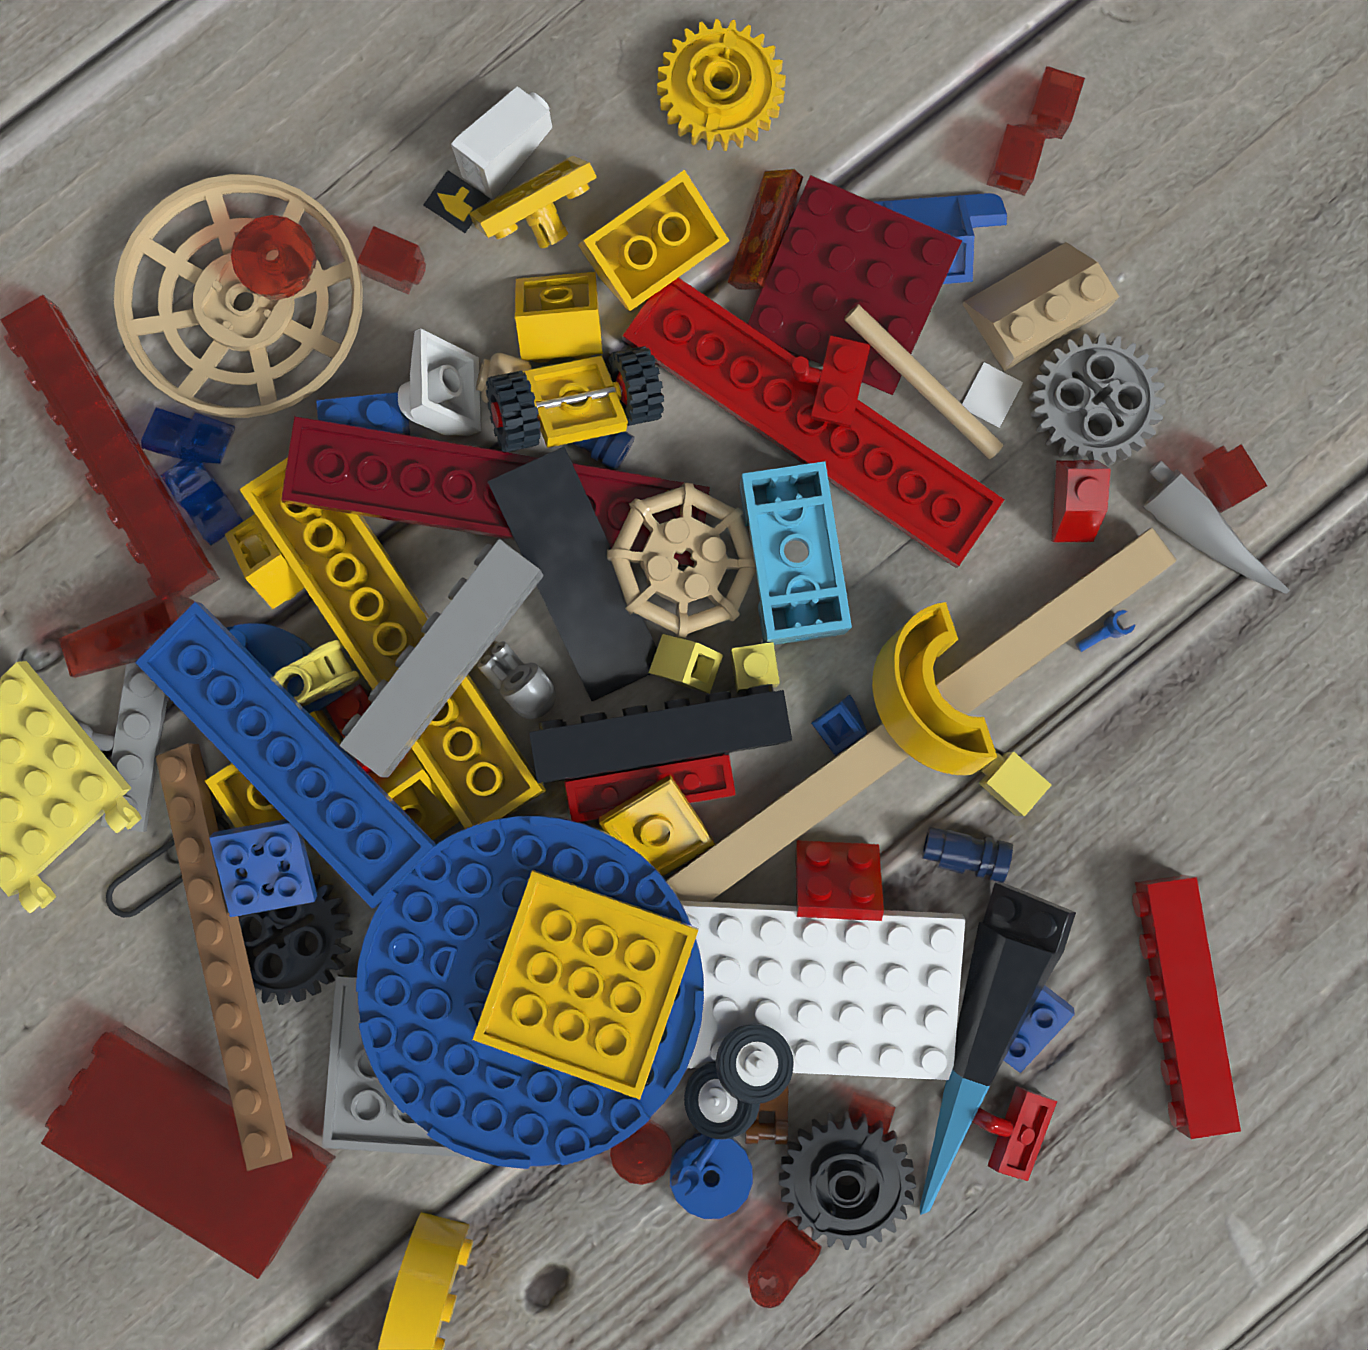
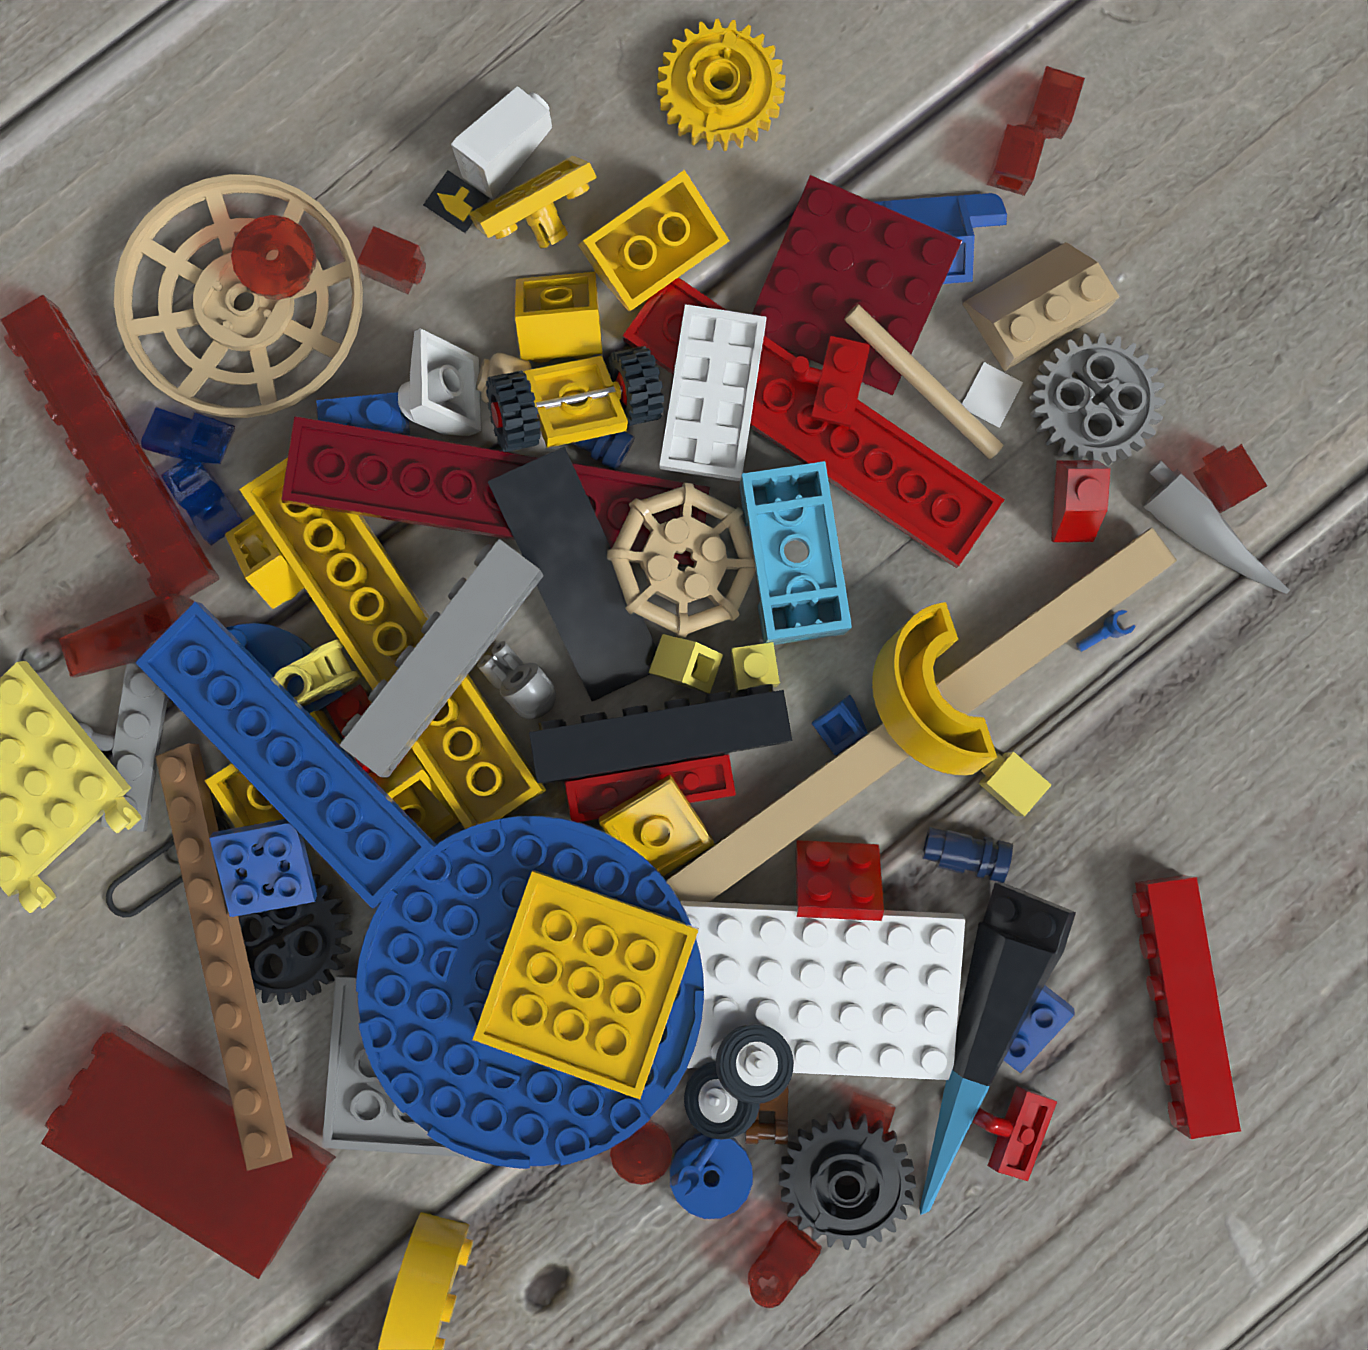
(713, 392): none -> white plate
(765, 228): clear red plate -> none

